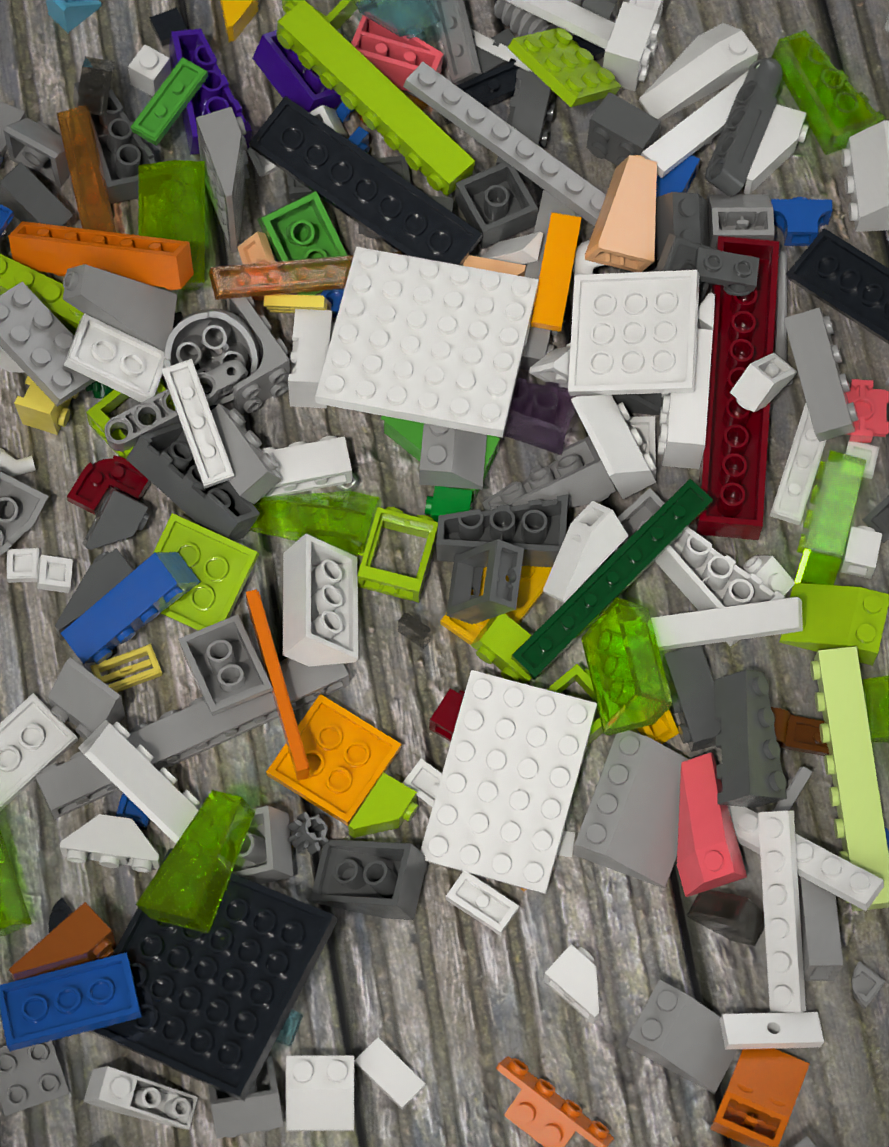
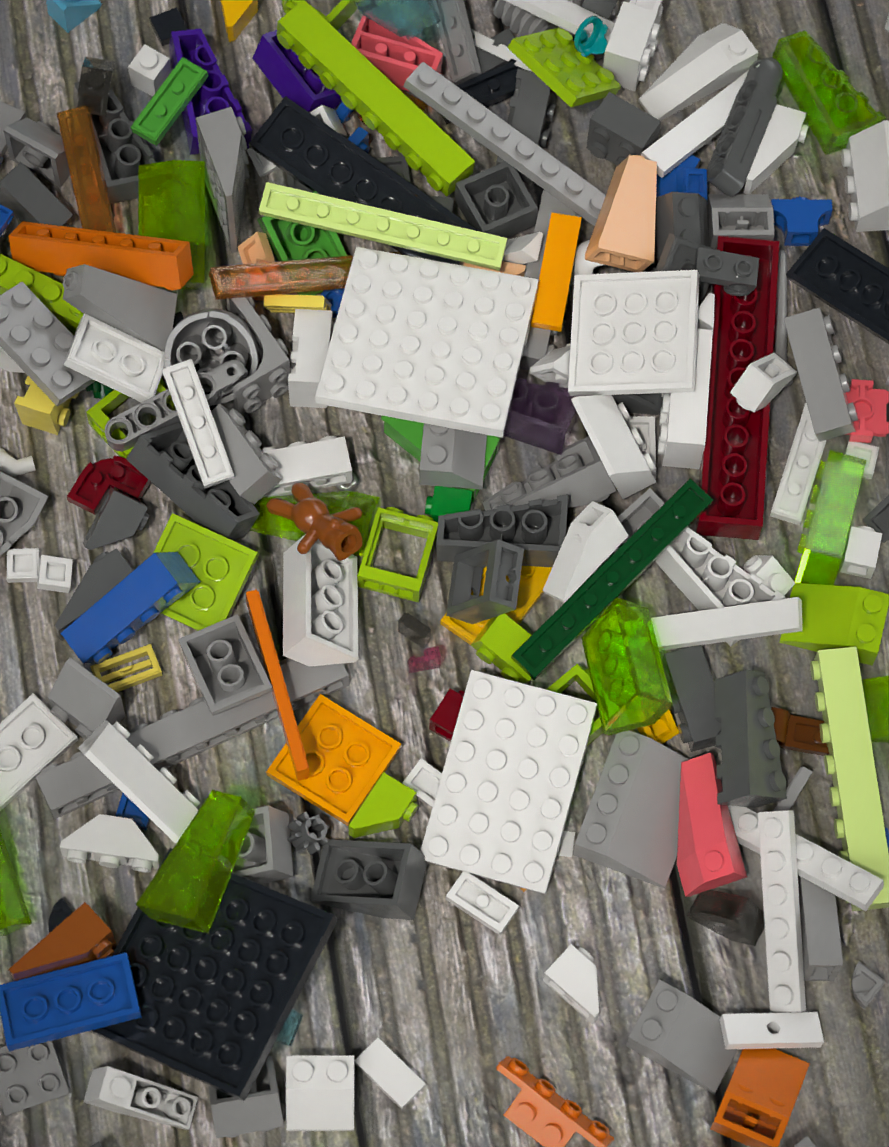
(315, 521): none -> dark orange animal
(383, 226): none -> yellowish green plate
(429, 661): none -> clear pink tile
(596, 43): none -> teal piece
(692, 181): none -> blue tile

